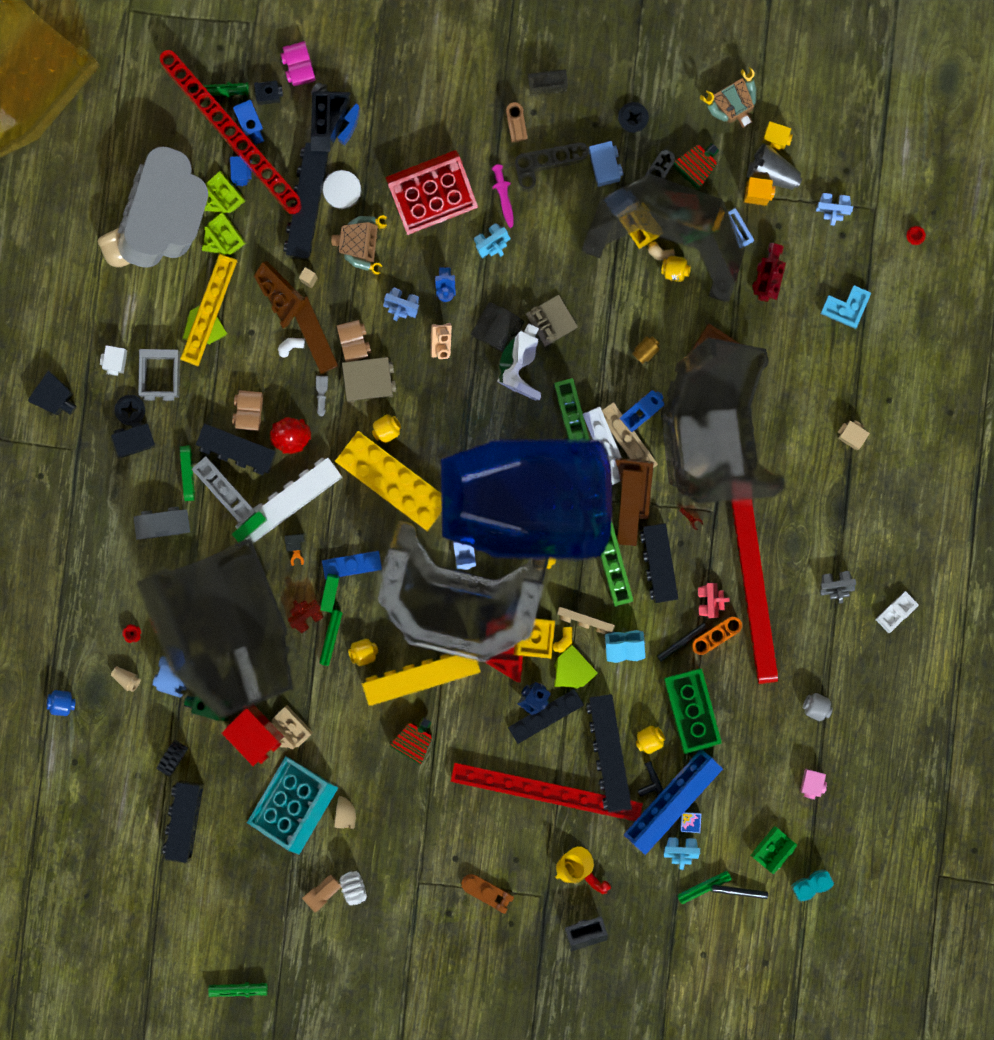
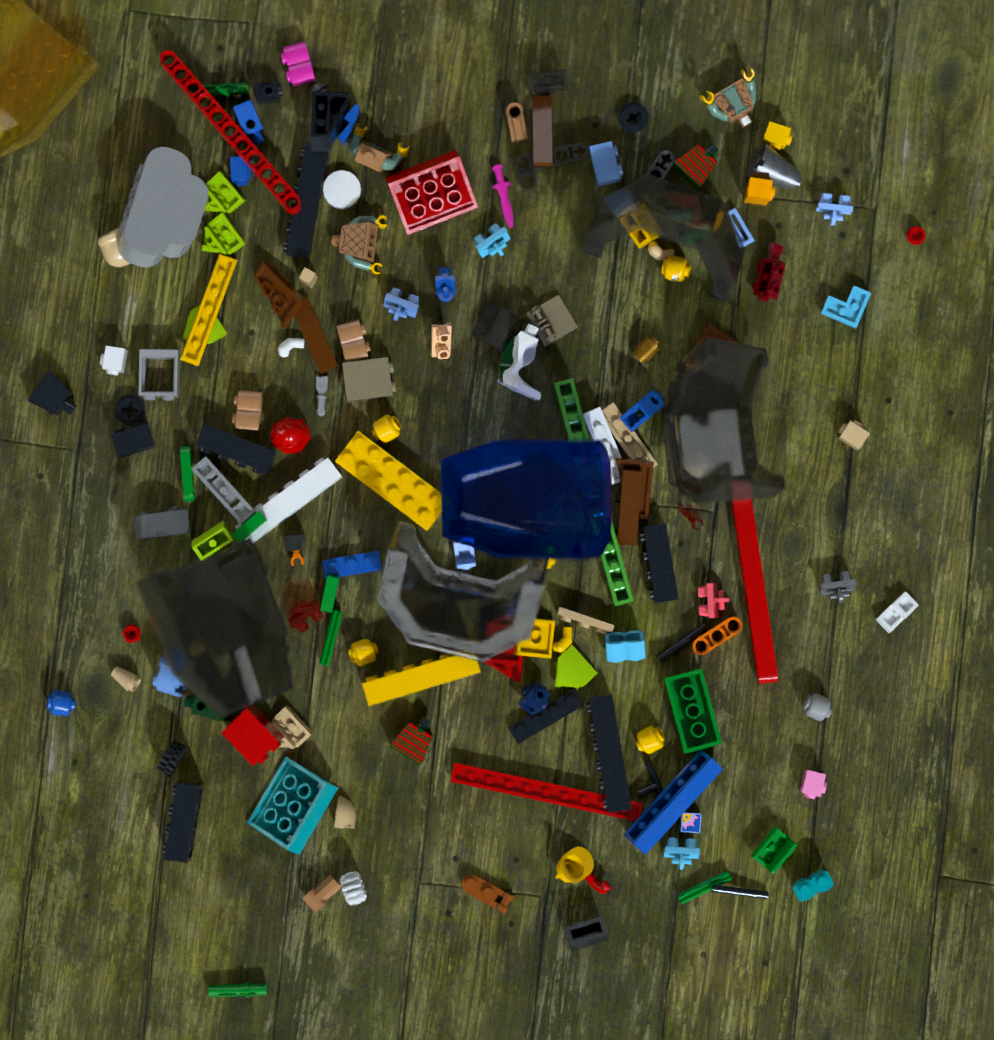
(212, 540): none -> lime brick
(372, 155): none -> torso
(542, 131): none -> reddish brown tile

